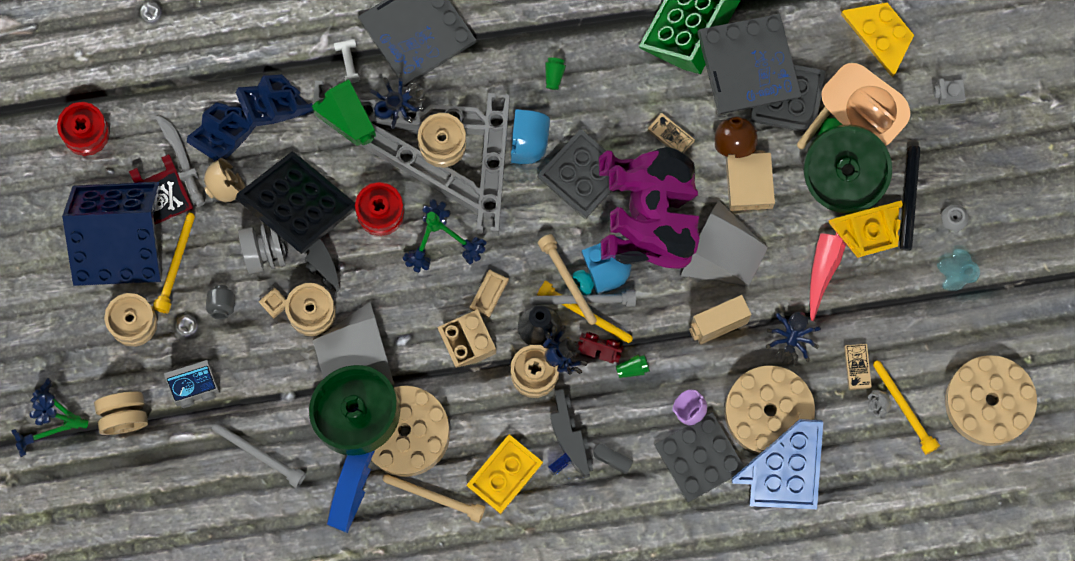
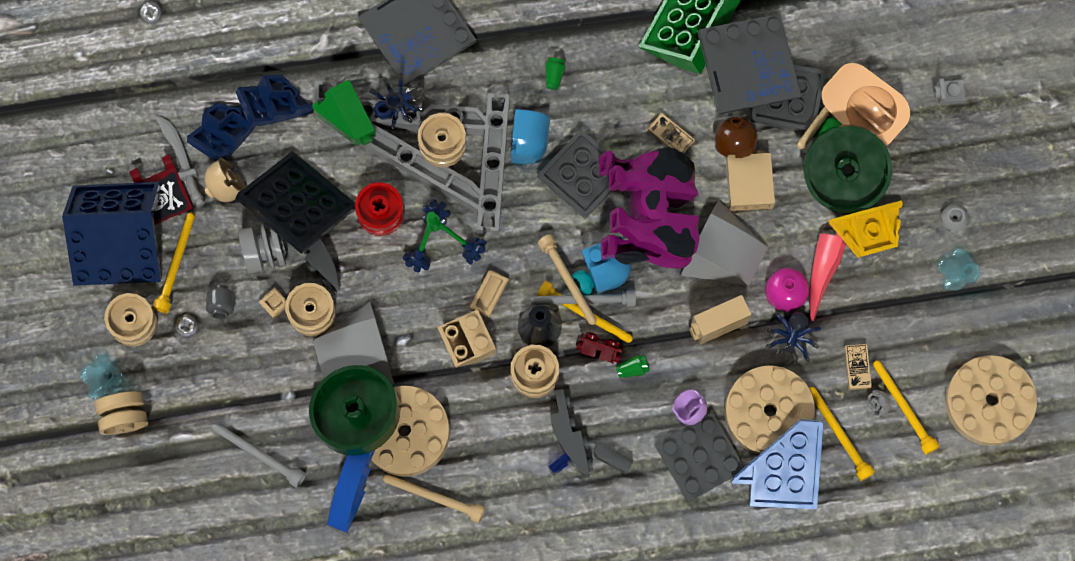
(43, 415): dark blue plant -> none
(81, 116): red wheel -> none
(97, 377): none -> clear light blue plate
(192, 384): slope -> none
(345, 46): white piece -> none
(504, 474): yellow plate -> none
(562, 352): animal -> none
(787, 290): none -> dark pink cylinder
(863, 469): none -> yellow piece
(881, 32): yellow wing -> none
(910, 198): black axle -> none

